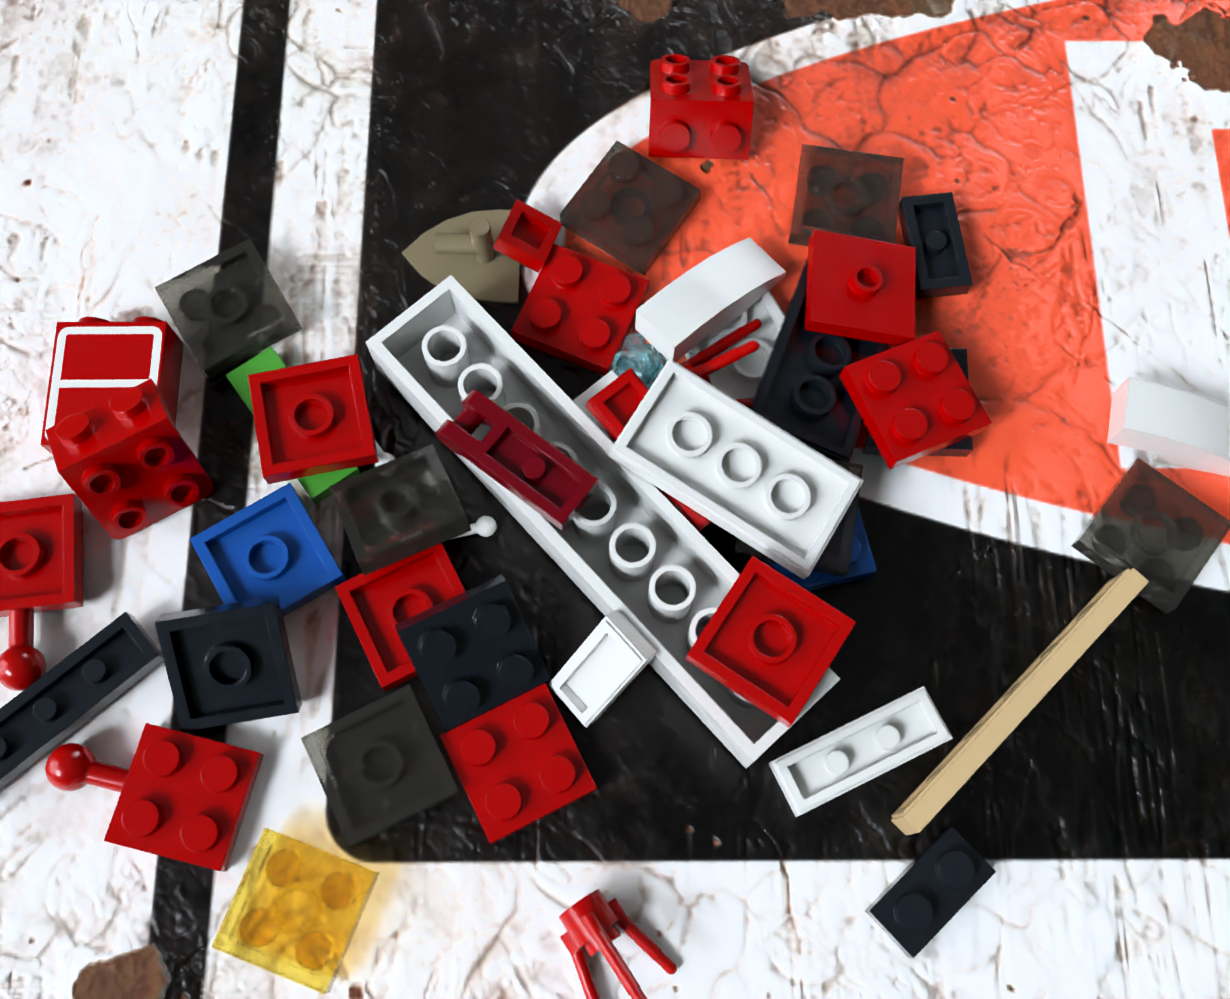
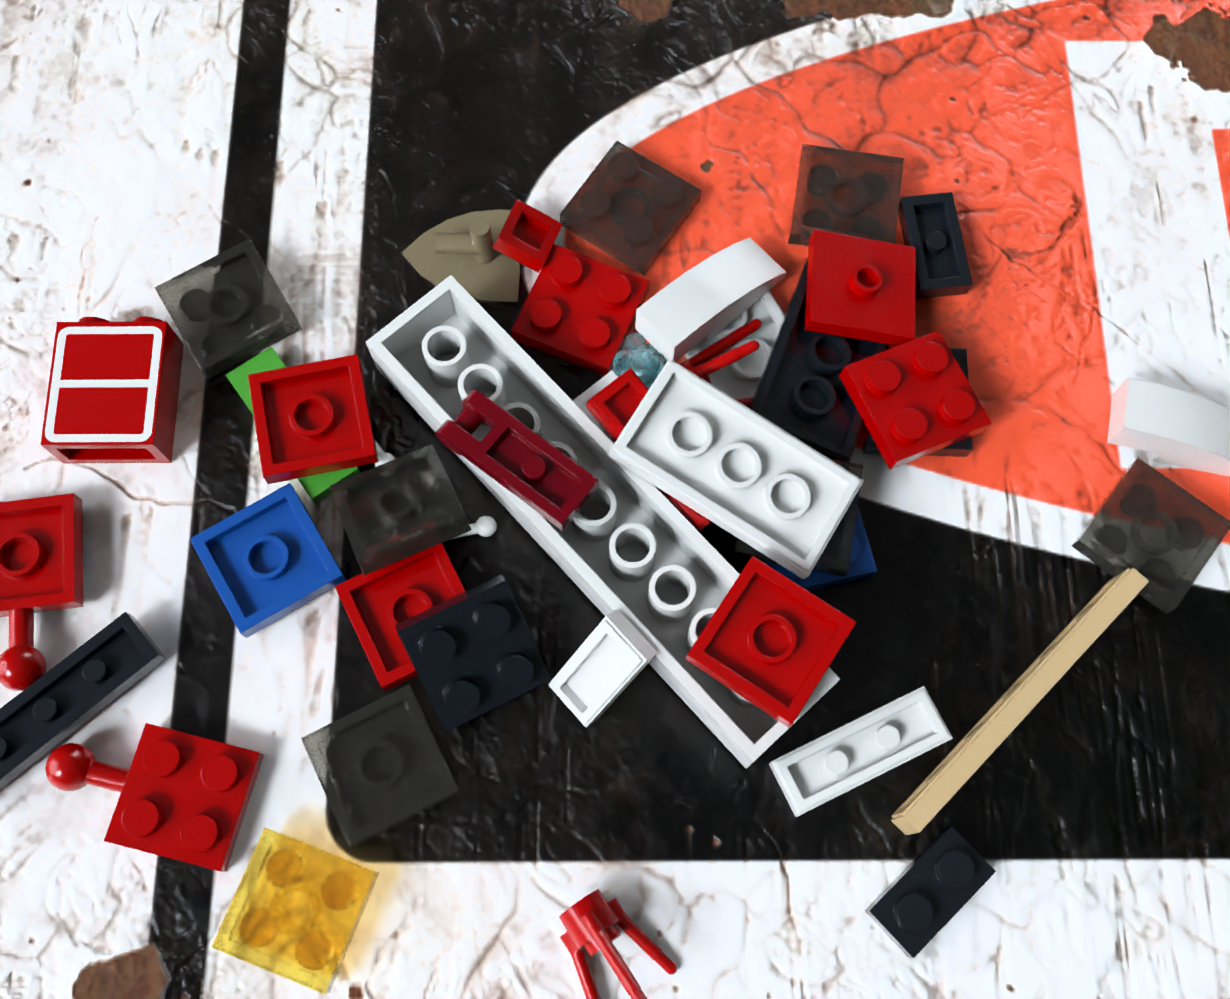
(128, 461): red bracket -> none
(229, 663): black plate -> none
(518, 763): red plate -> none
(700, 108): red bracket -> none

